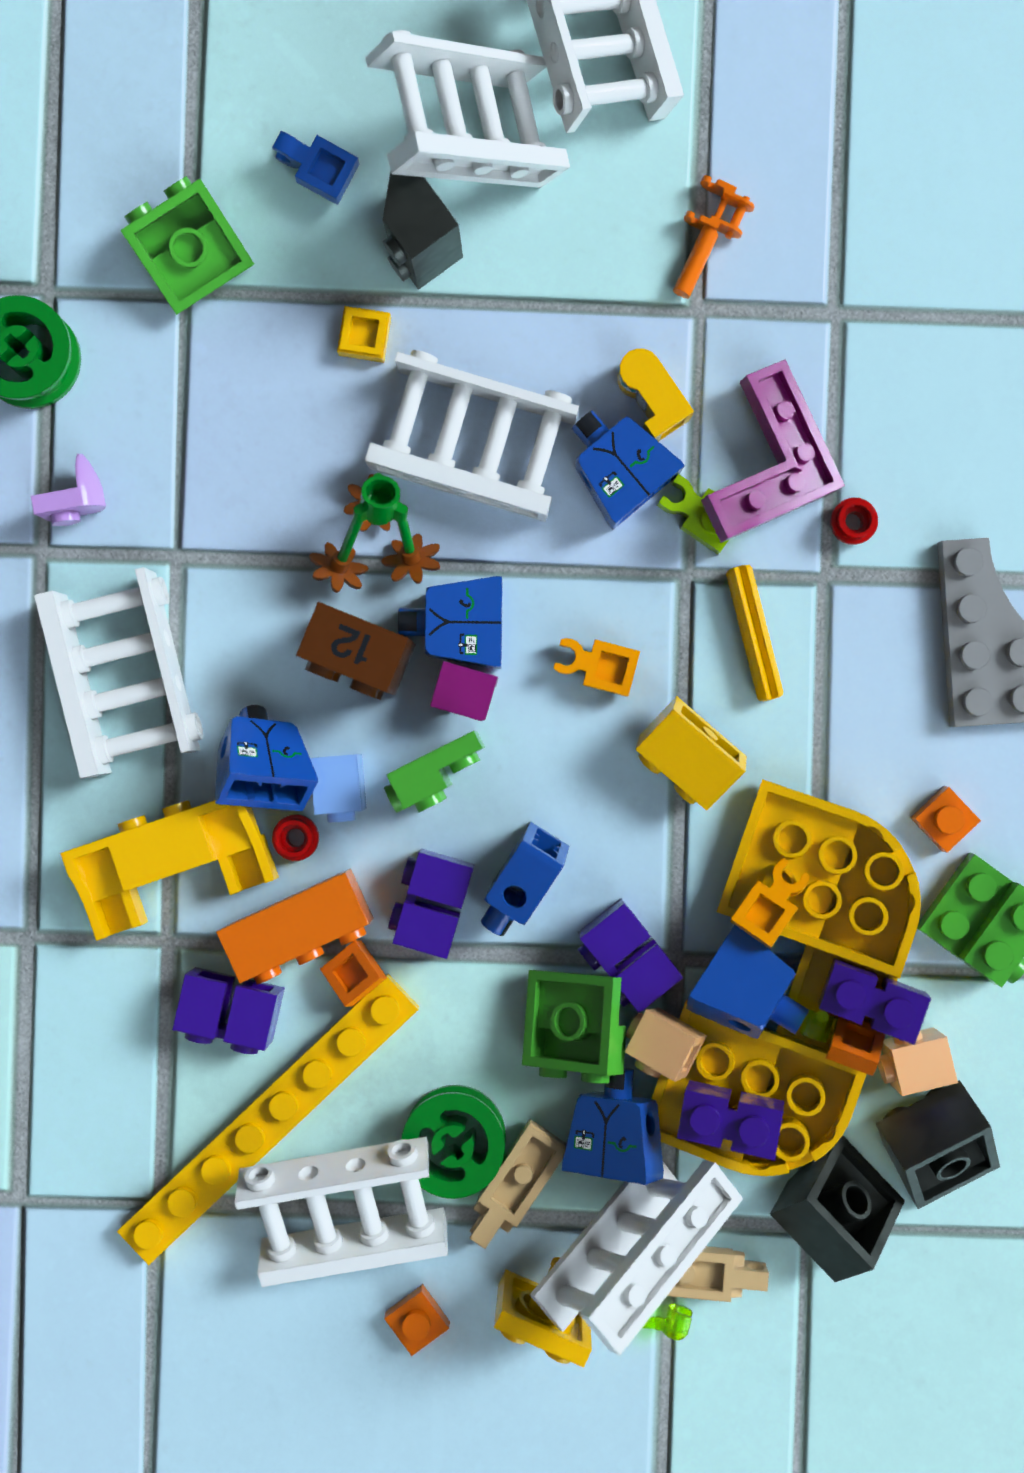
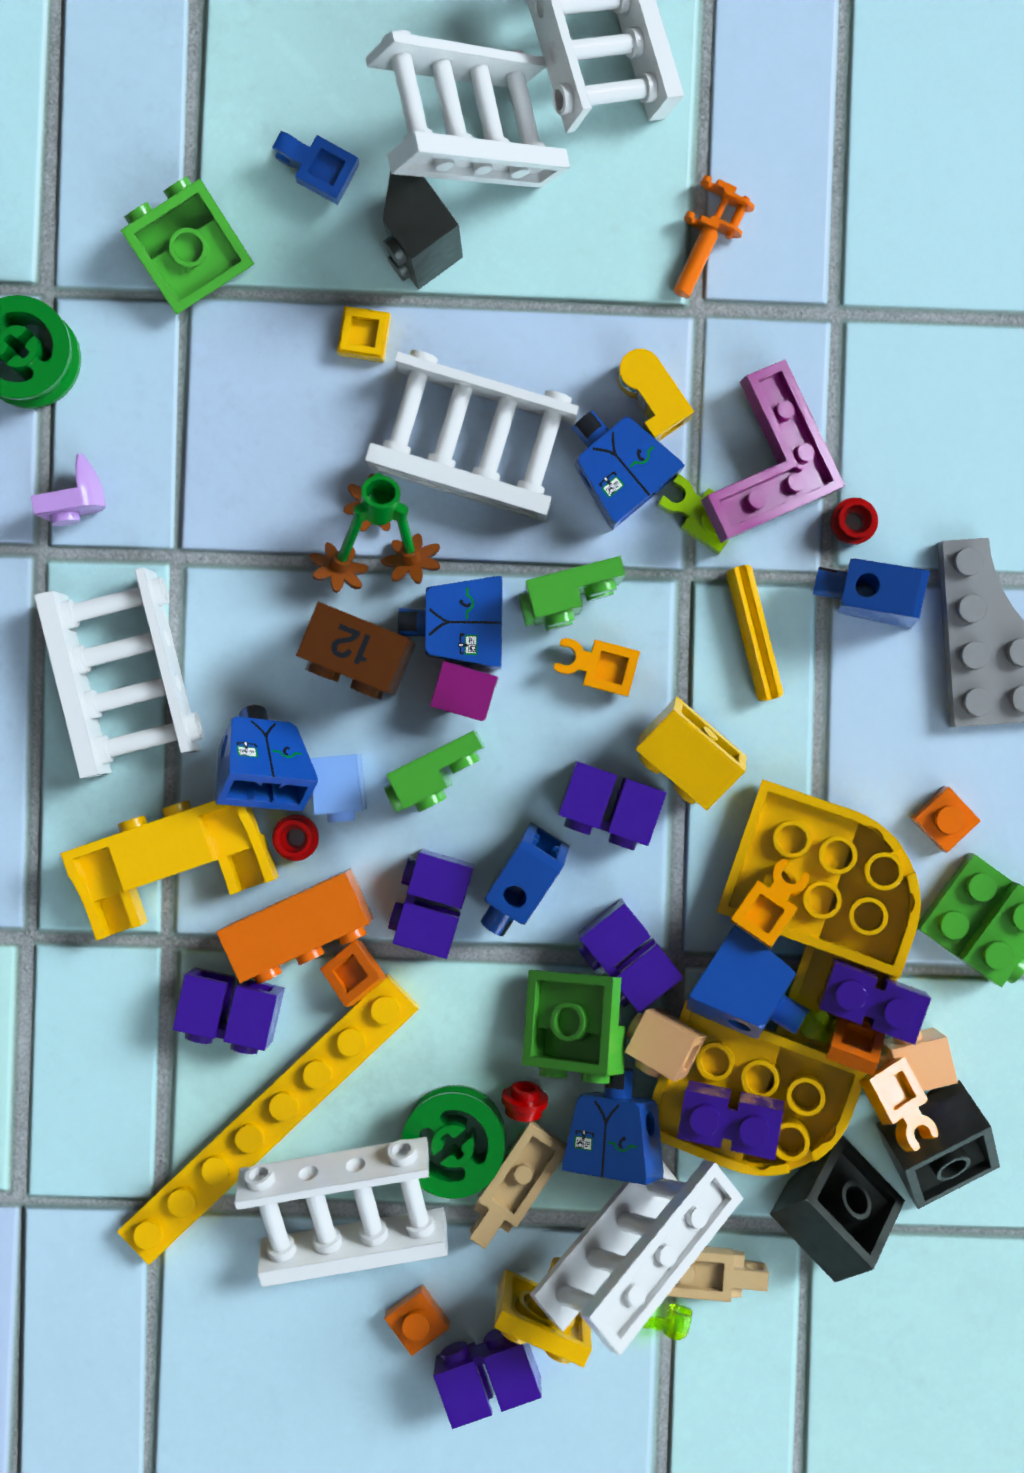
(465, 1384): none -> dark purple piece
(524, 1101): none -> red plate
(556, 596): none -> bright green plate
(632, 814): none -> dark purple piece
(896, 590): none -> blue torso
(896, 1100): none -> plate

